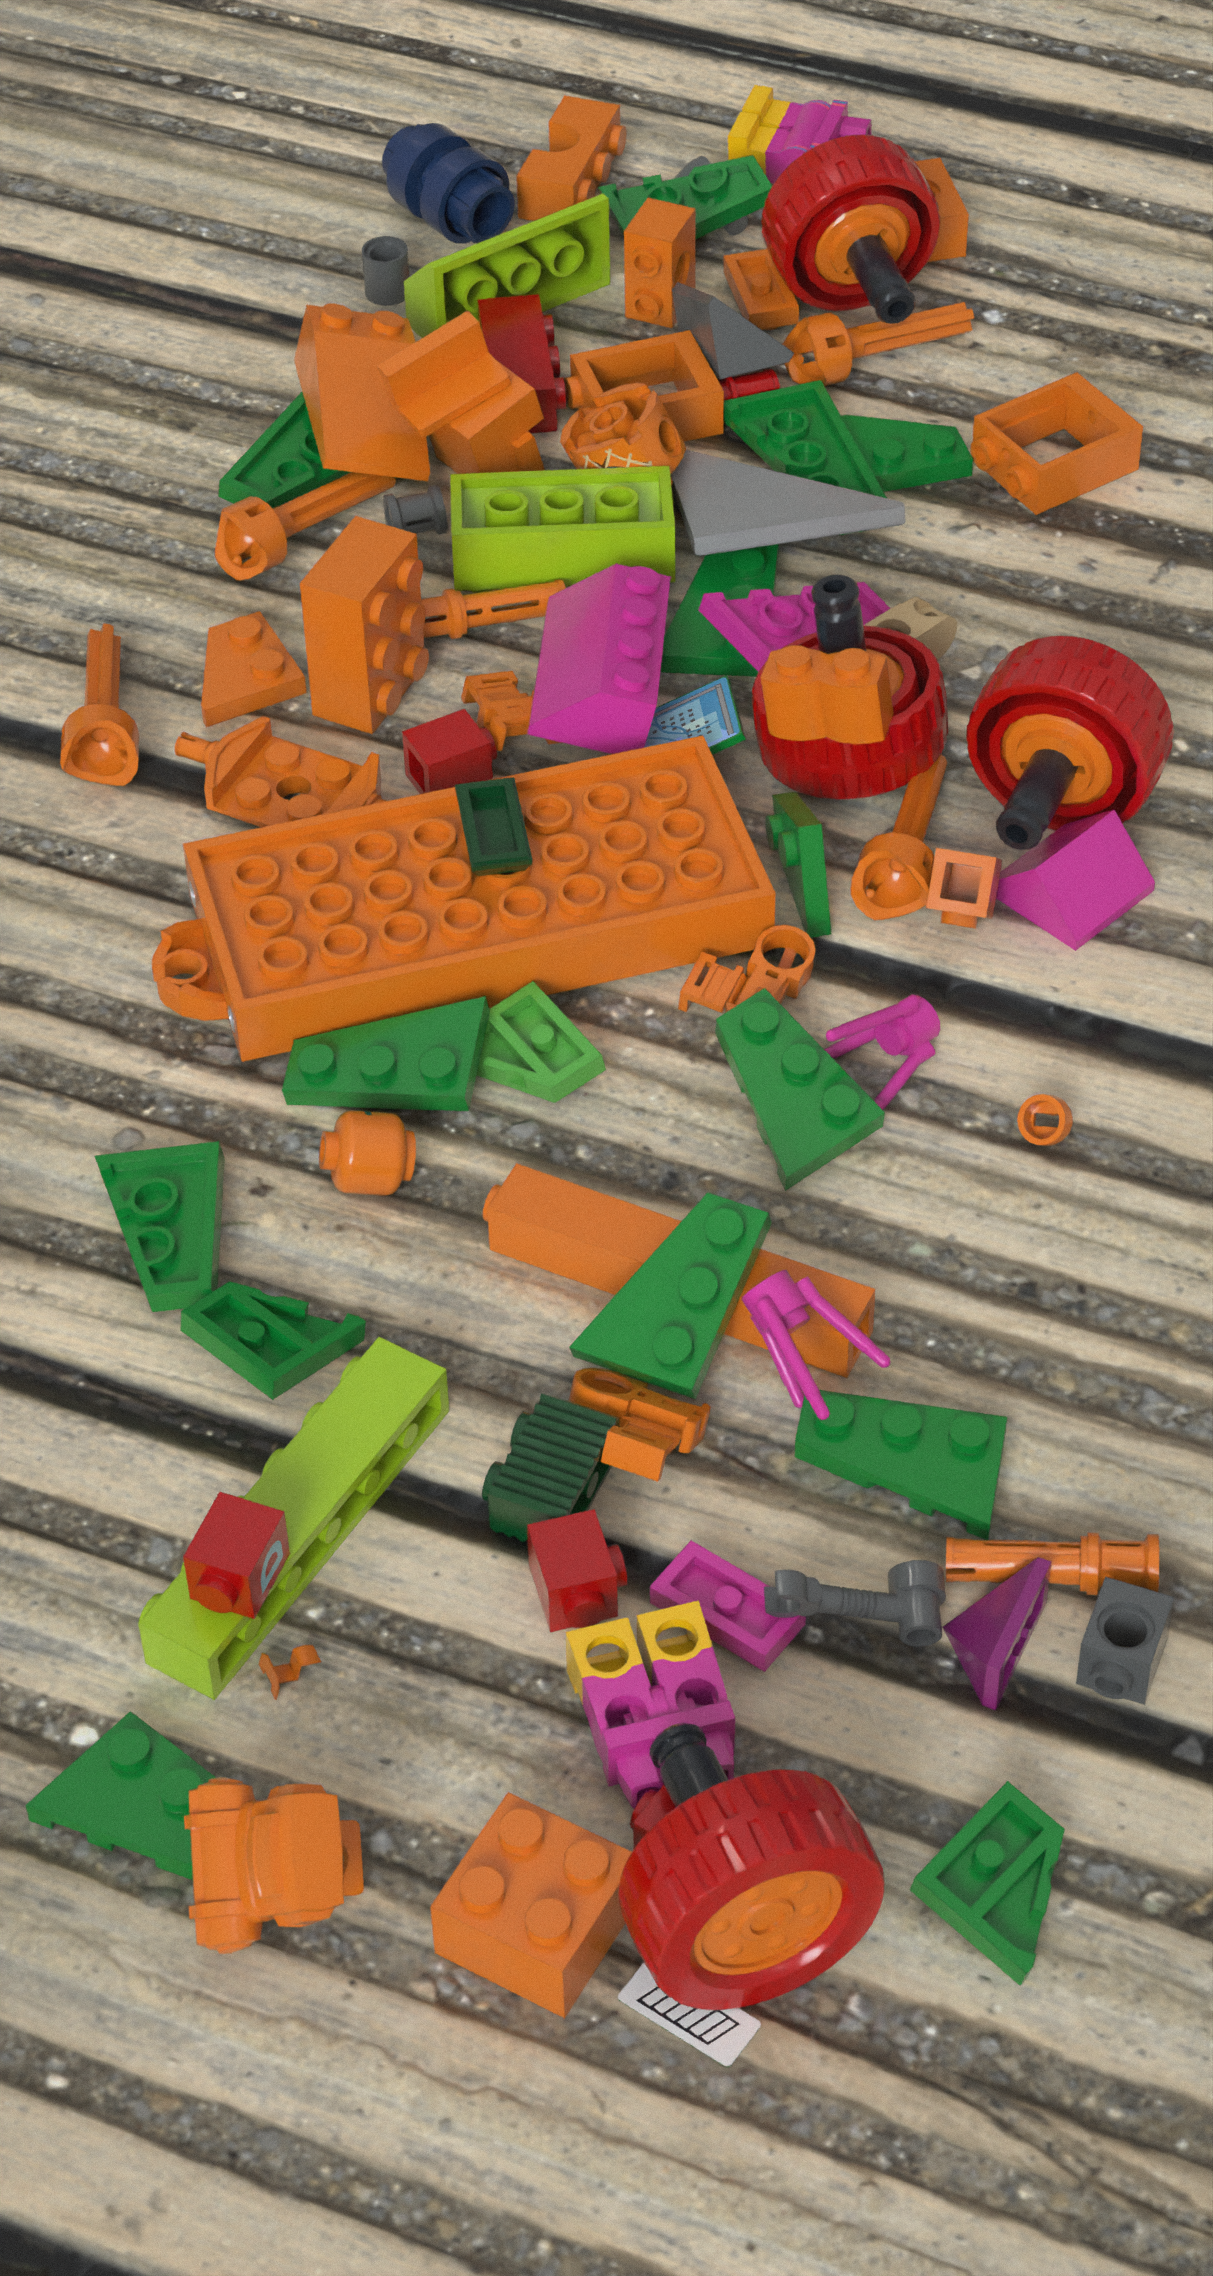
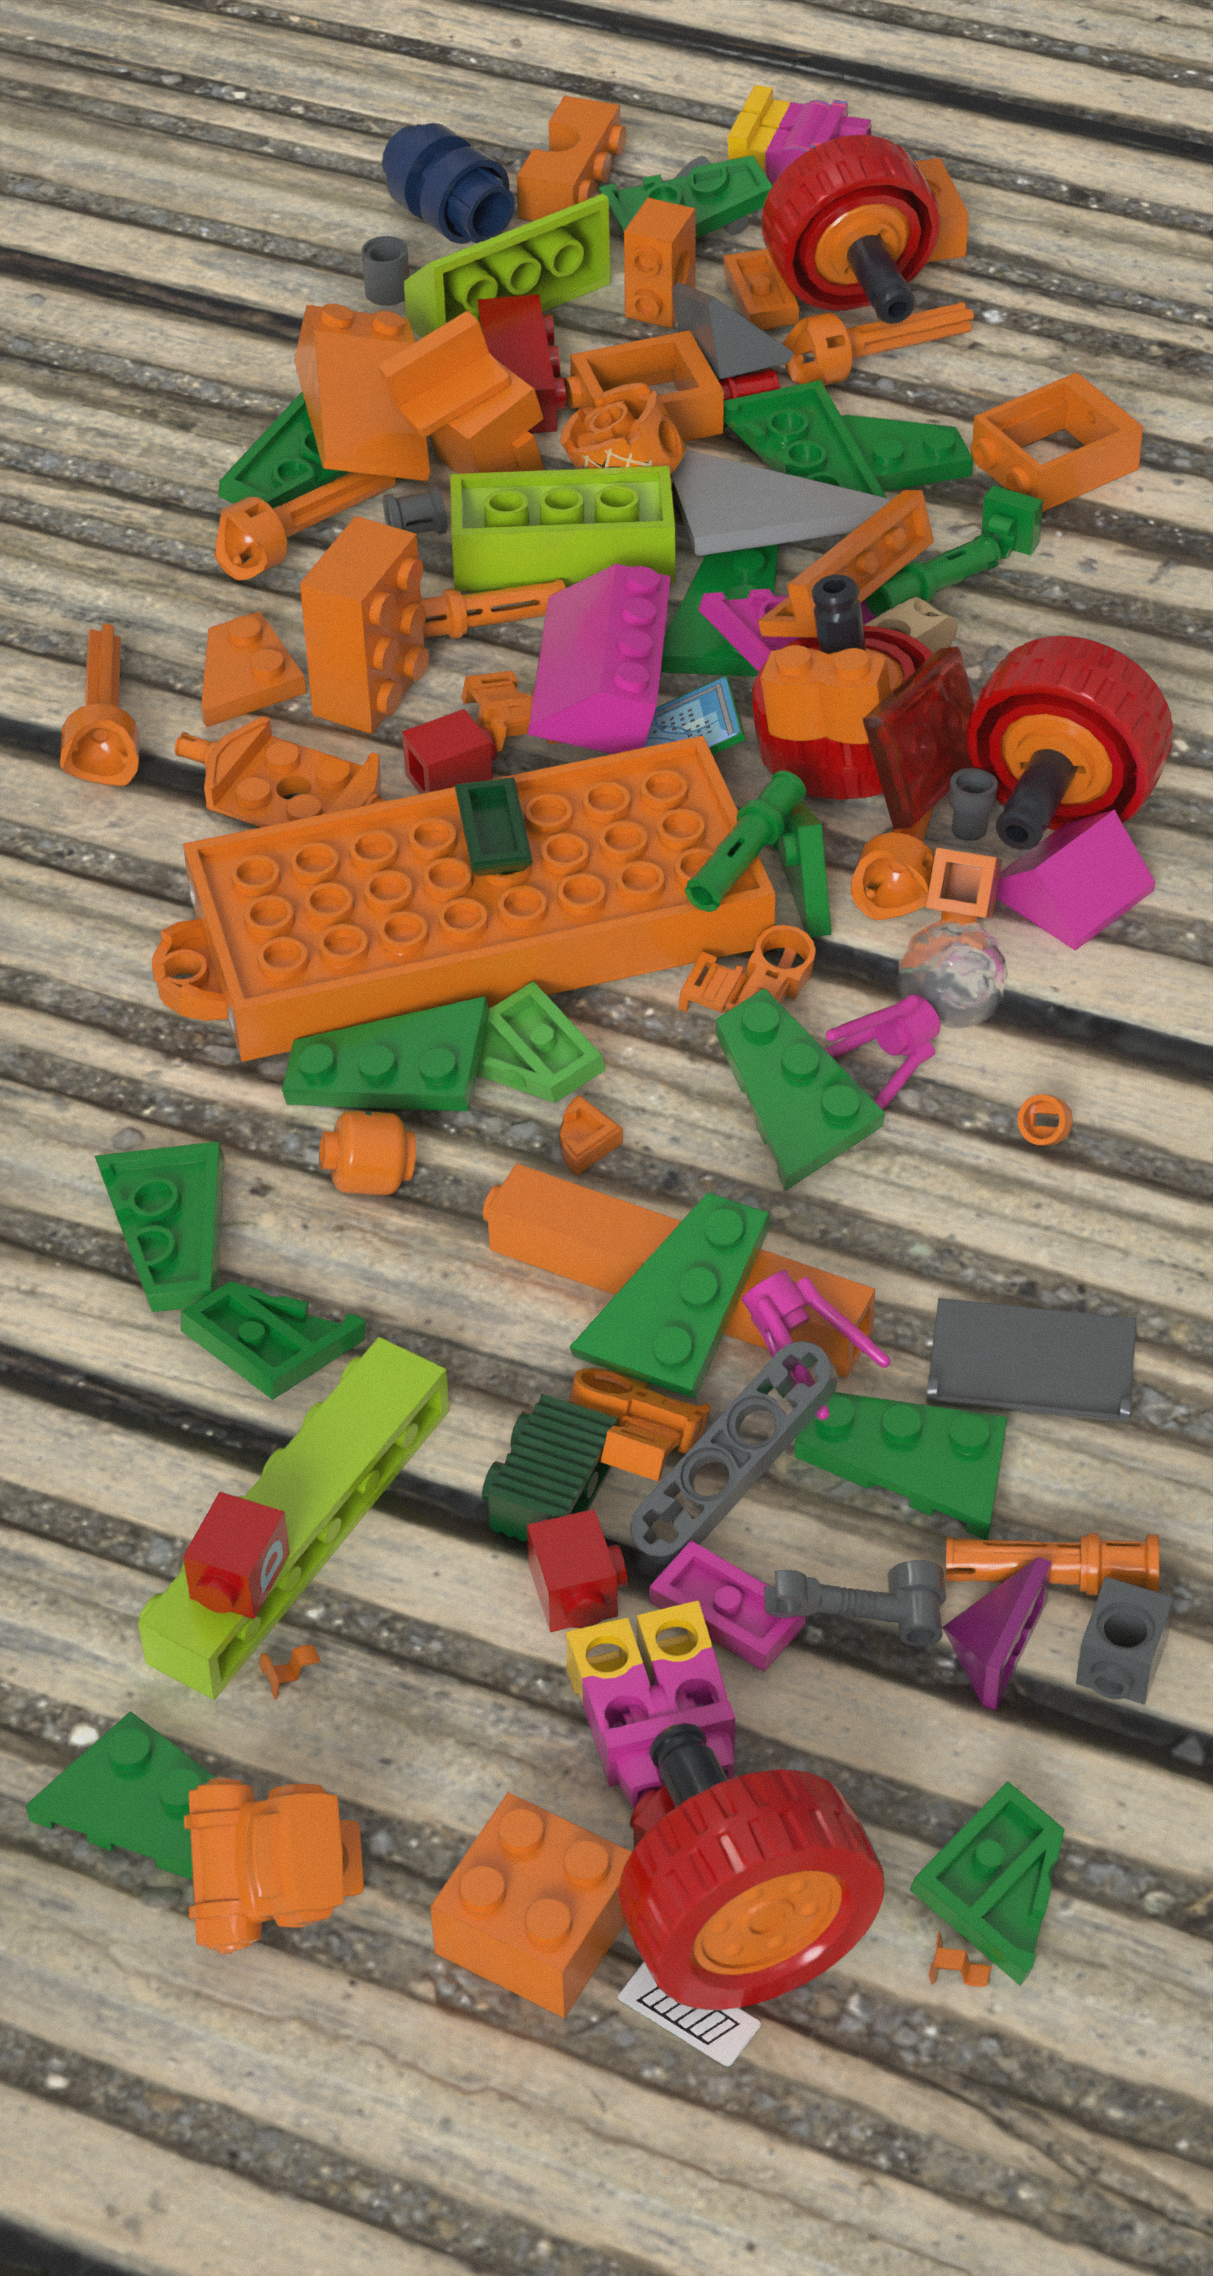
(586, 1135): none -> orange tile
(724, 1445): none -> dark grey beam
(758, 824): none -> green pin
(866, 555): none -> orange fence
(921, 736): none -> clear red tile
(935, 574): none -> green pin
(954, 1959): none -> orange piece
(955, 971): none -> clear hair
(972, 798): none -> dark grey brick
(1012, 520): none -> green tile
(1032, 1360): none -> dark grey piece

